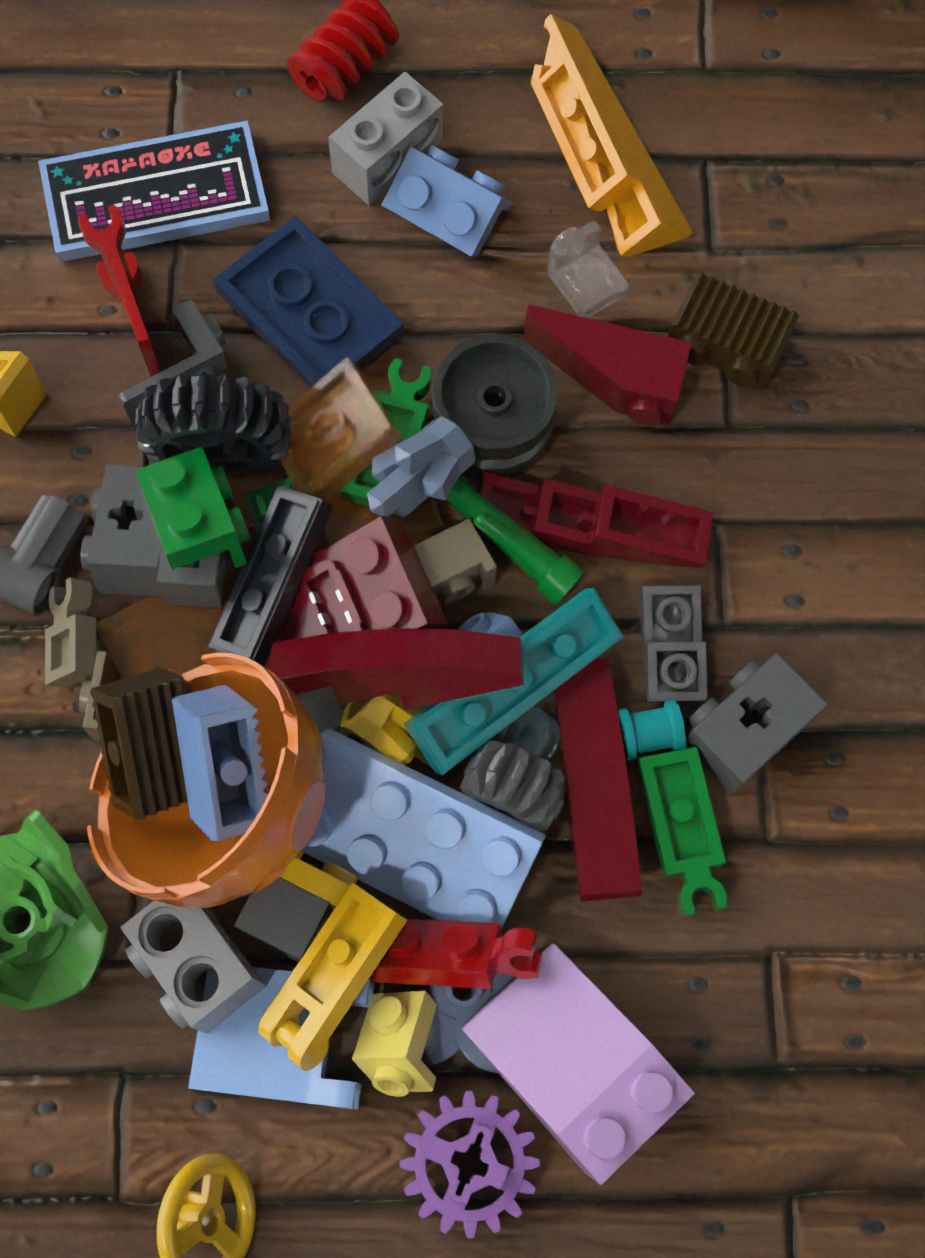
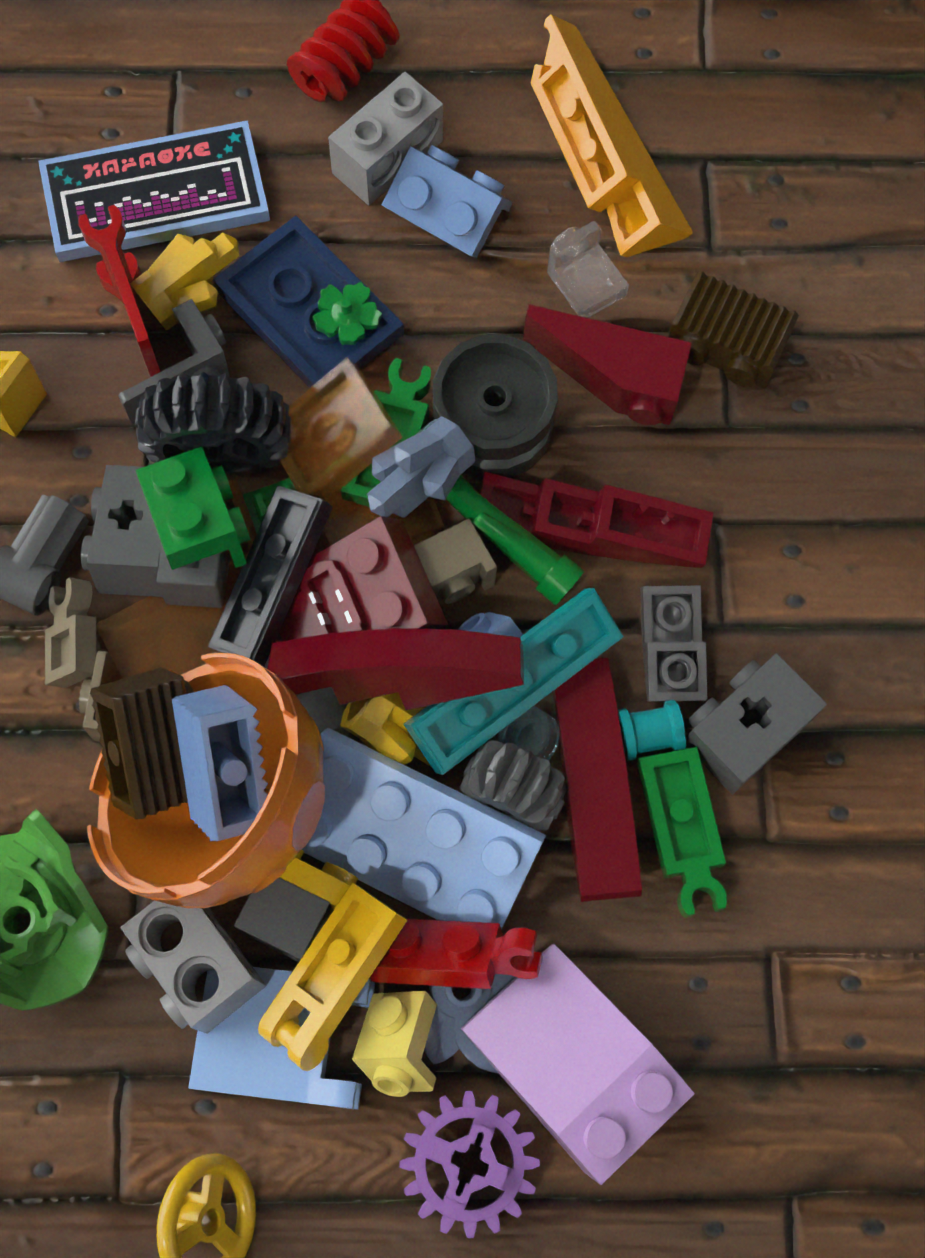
(185, 273): none -> yellow rock
(346, 314): none -> green plant

